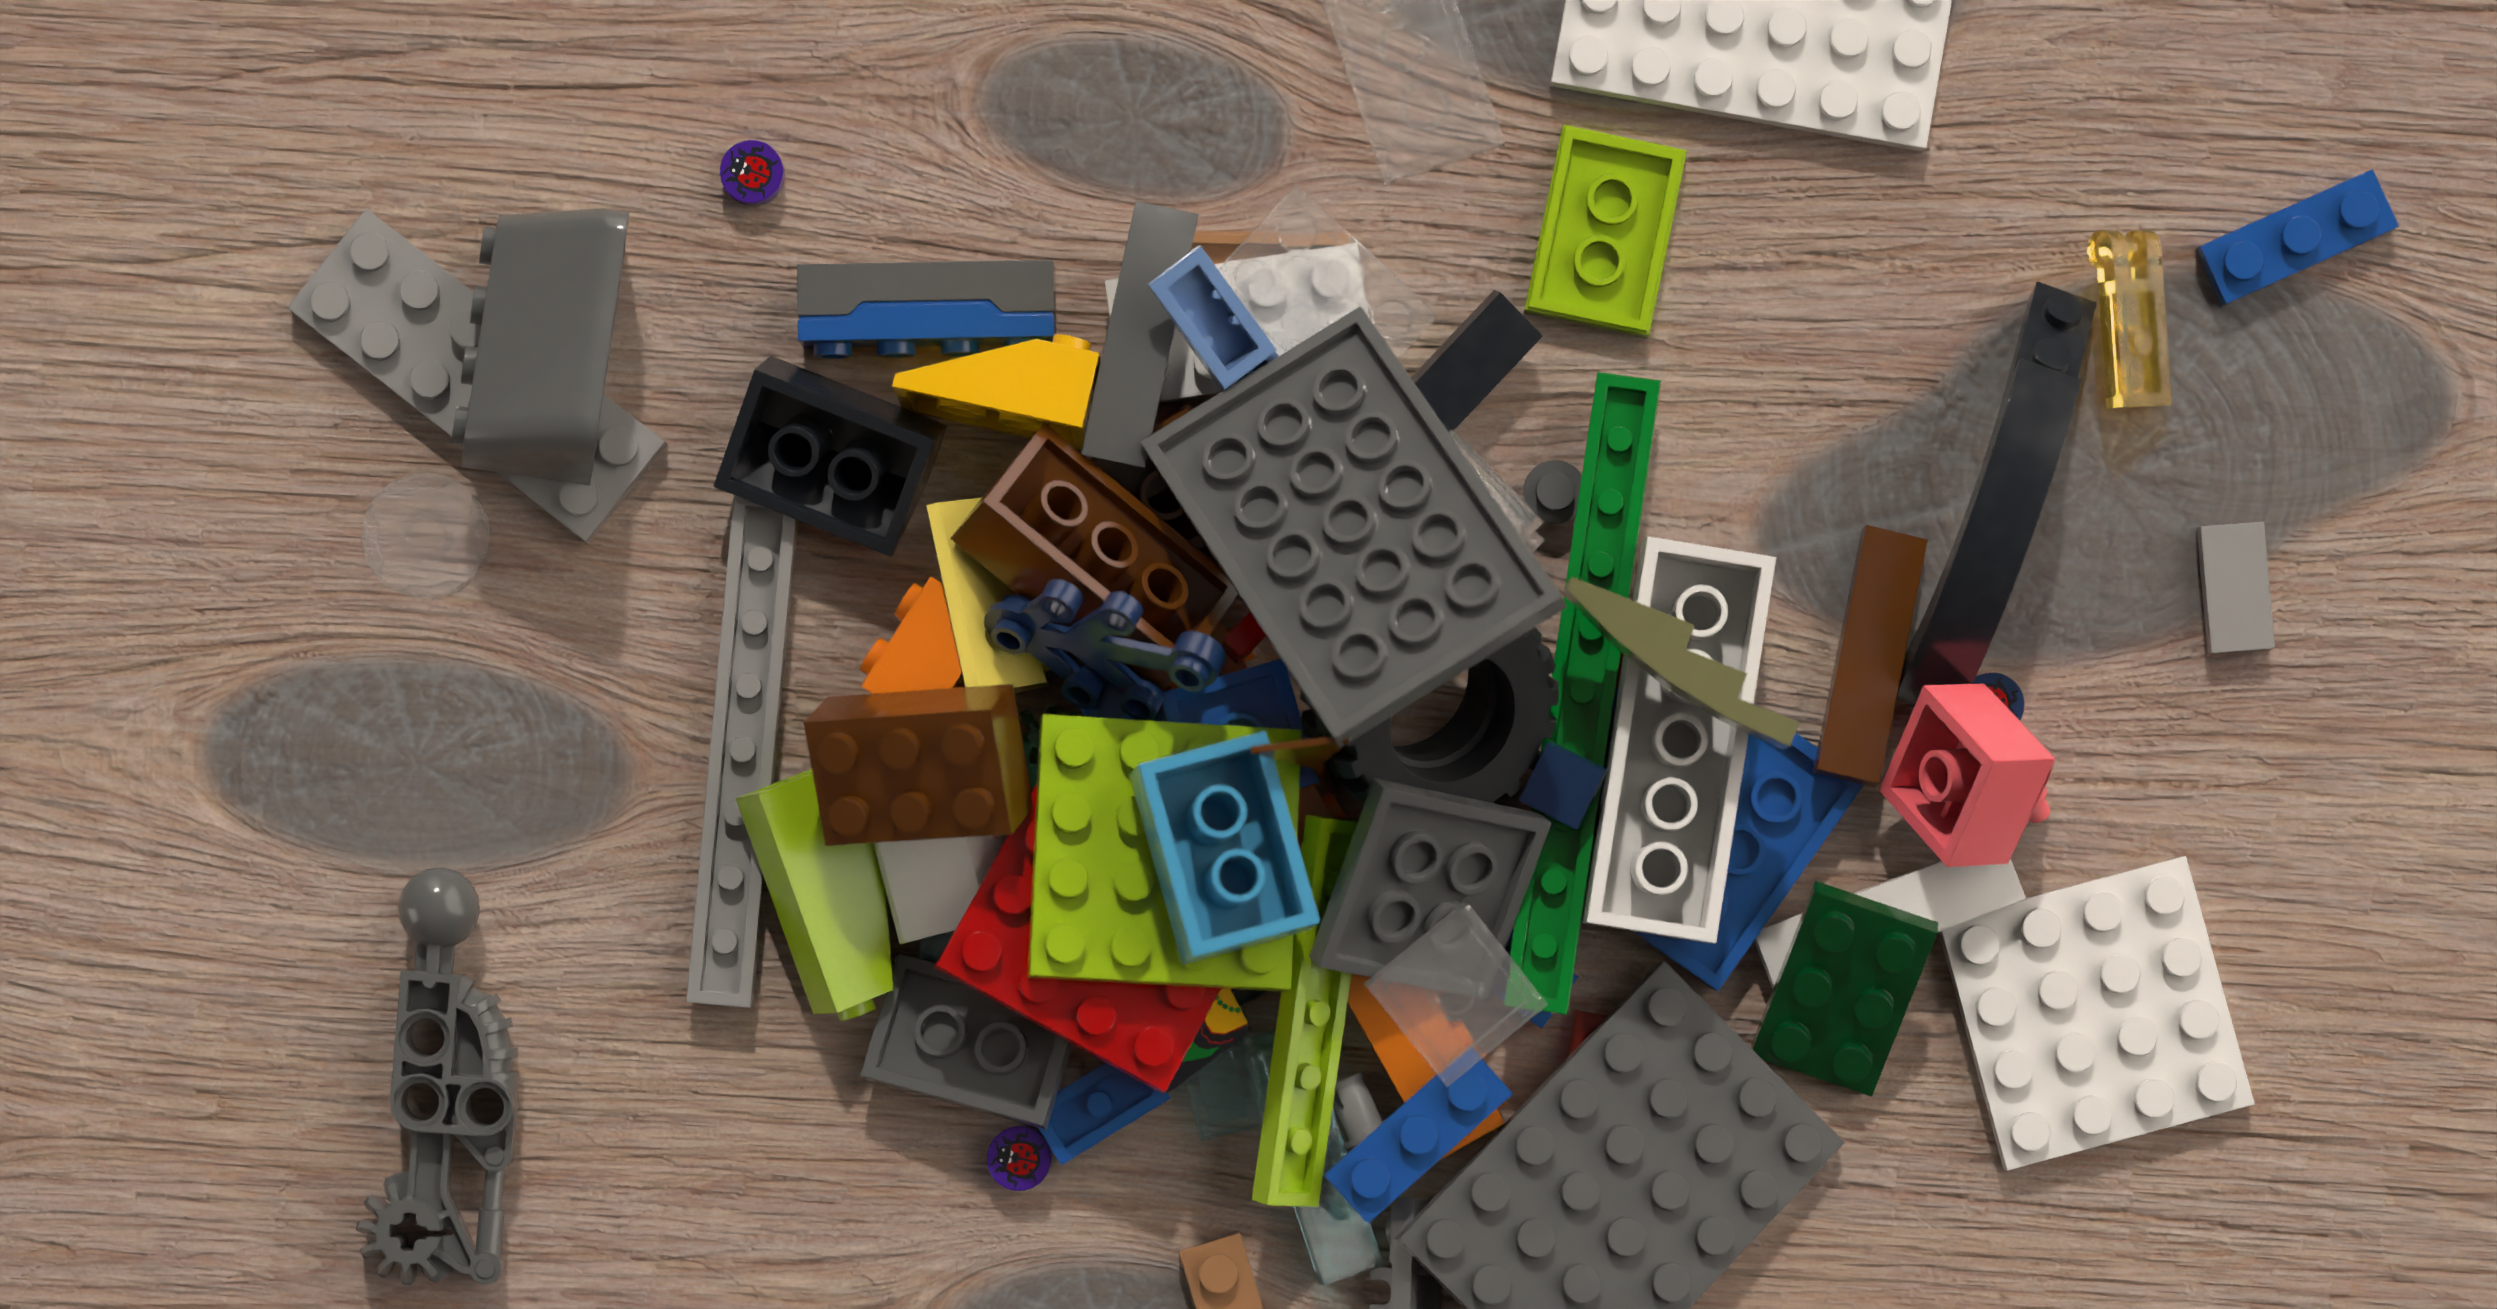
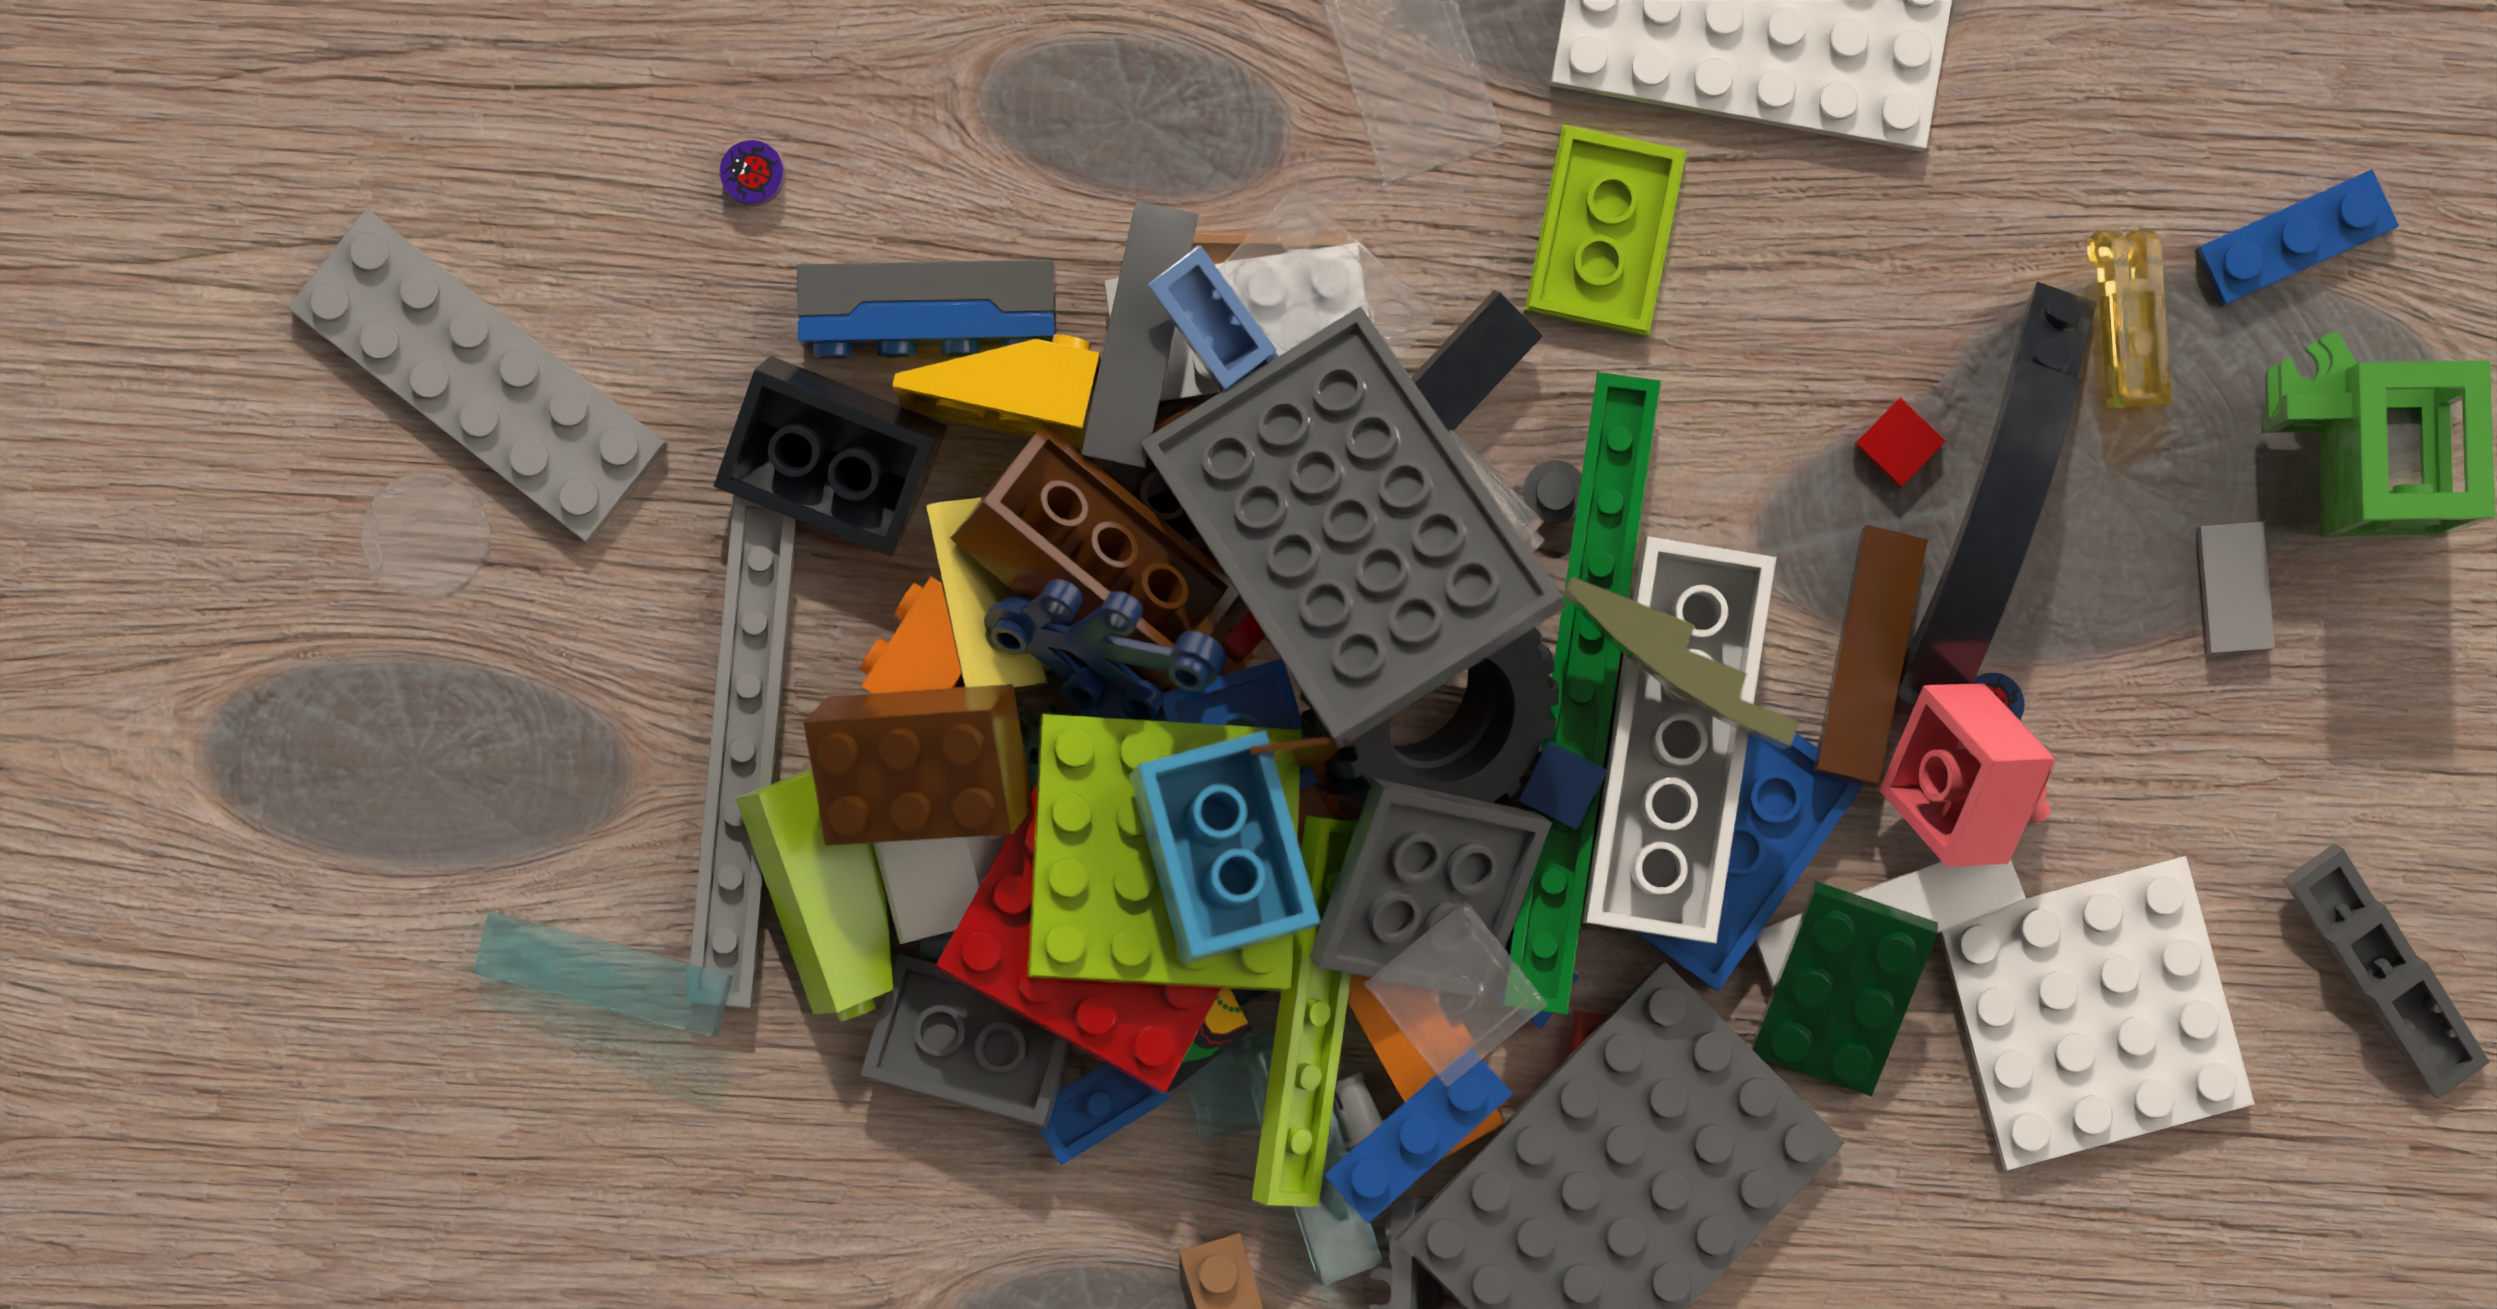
(438, 913): dark grey arm -> none
(542, 343): dark grey windscreen -> none
(603, 974): none -> clear light blue tile
(1019, 1158): tile -> none
(1899, 442): none -> red tile
(2350, 414): none -> bright green piece
(2386, 971): none -> dark grey slope

